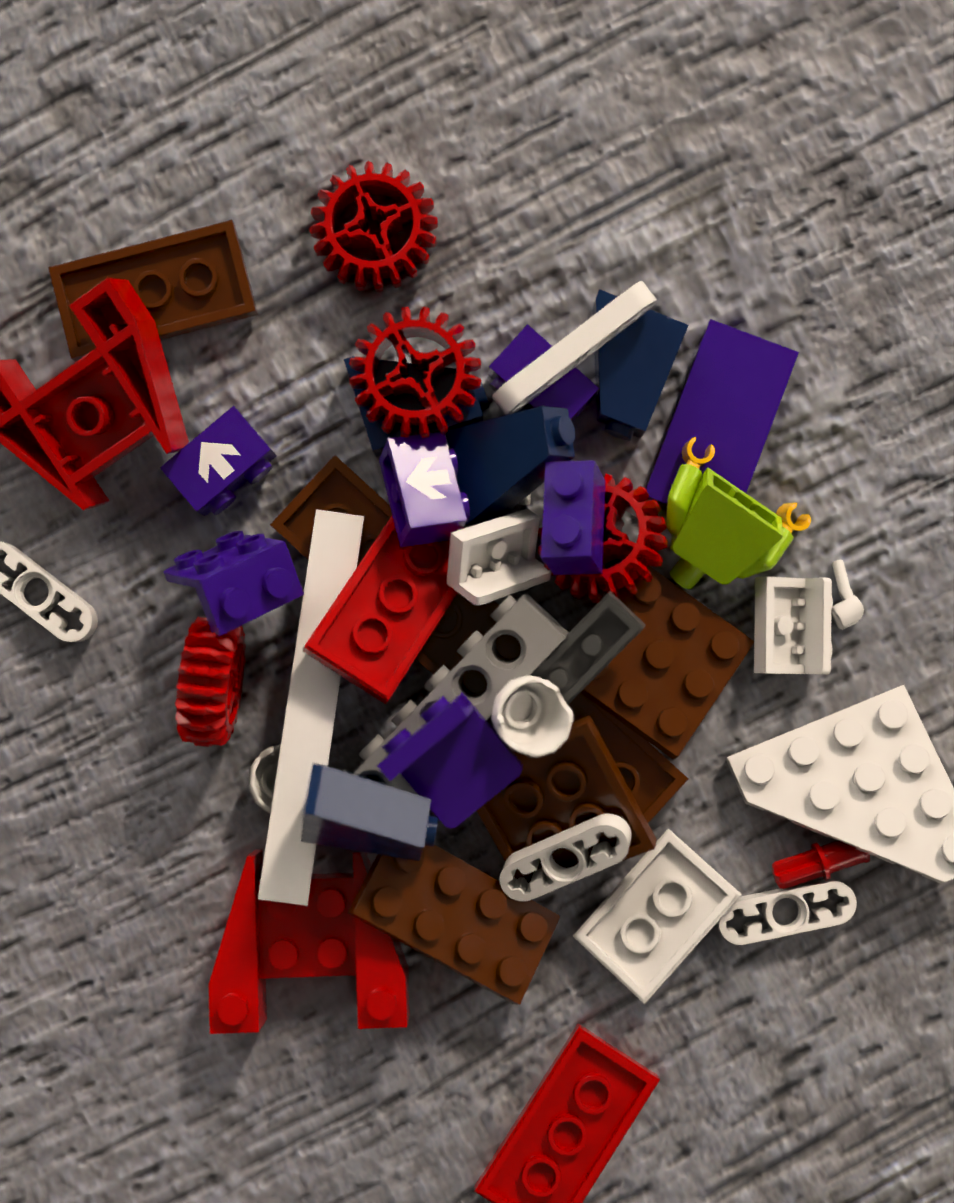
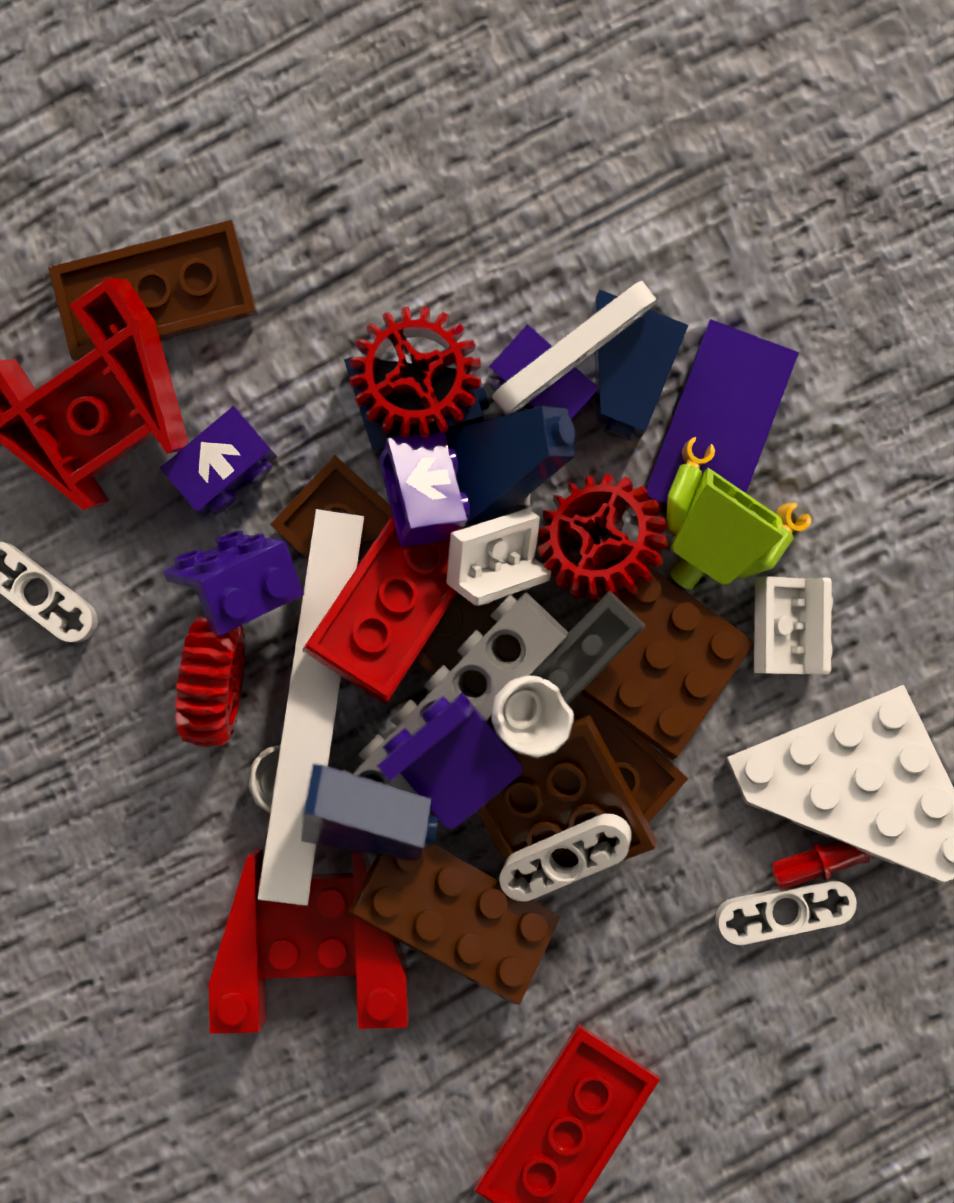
(390, 219): red gear -> none
(573, 517): dark purple brick -> none
(657, 916): white tile -> none
(850, 609): white hand -> none

